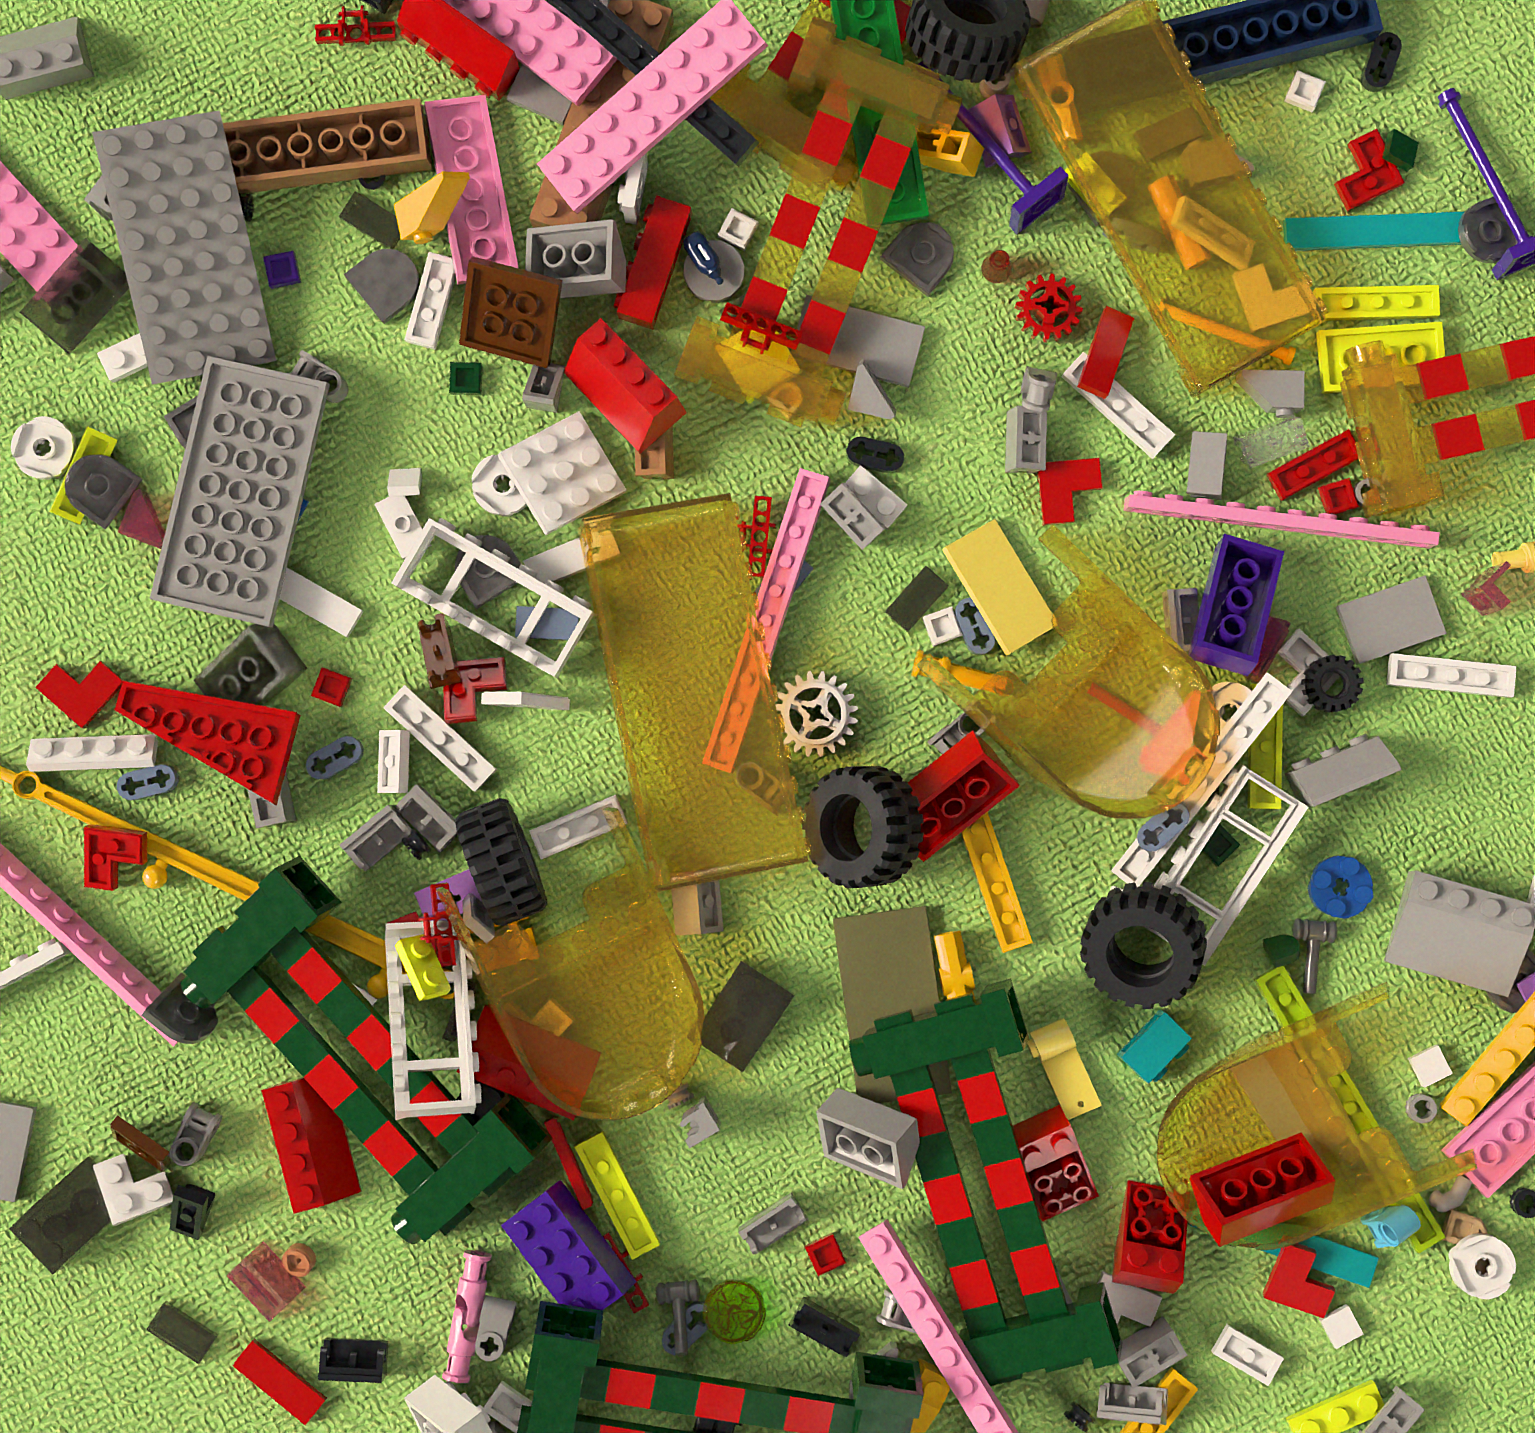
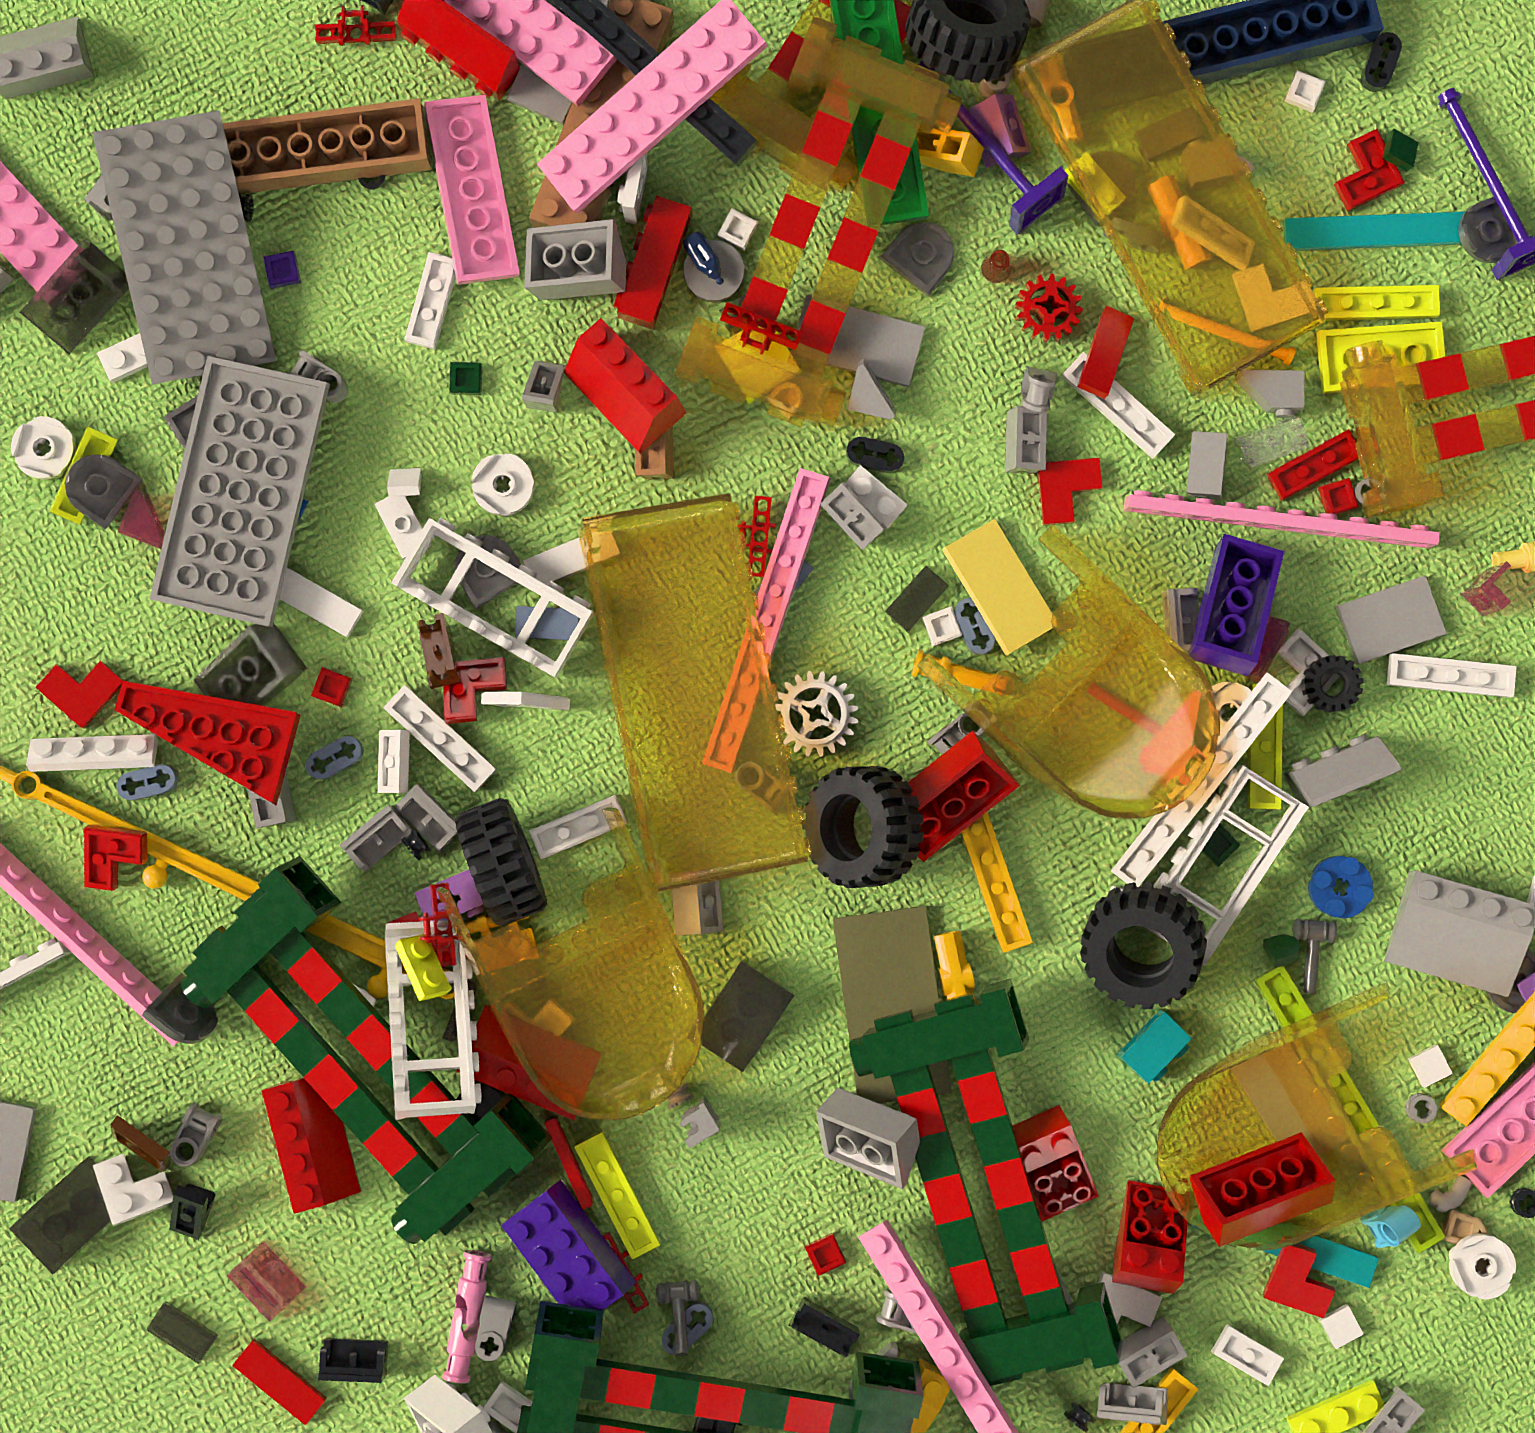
(299, 1259): nougat tile -> none
(371, 220): clear smoke tile -> none
(385, 282): flat silver tile -> none
(429, 206): yellow slope -> none
(477, 918): light grey tile -> none
(510, 312): reddish brown plate -> none
(562, 473): white plate -> none
(734, 1311): clear neon green tile -> none
(772, 1223): light grey hinge -> none
(1064, 1068): light yellow door -> none
(1168, 831): sand blue beam -> none

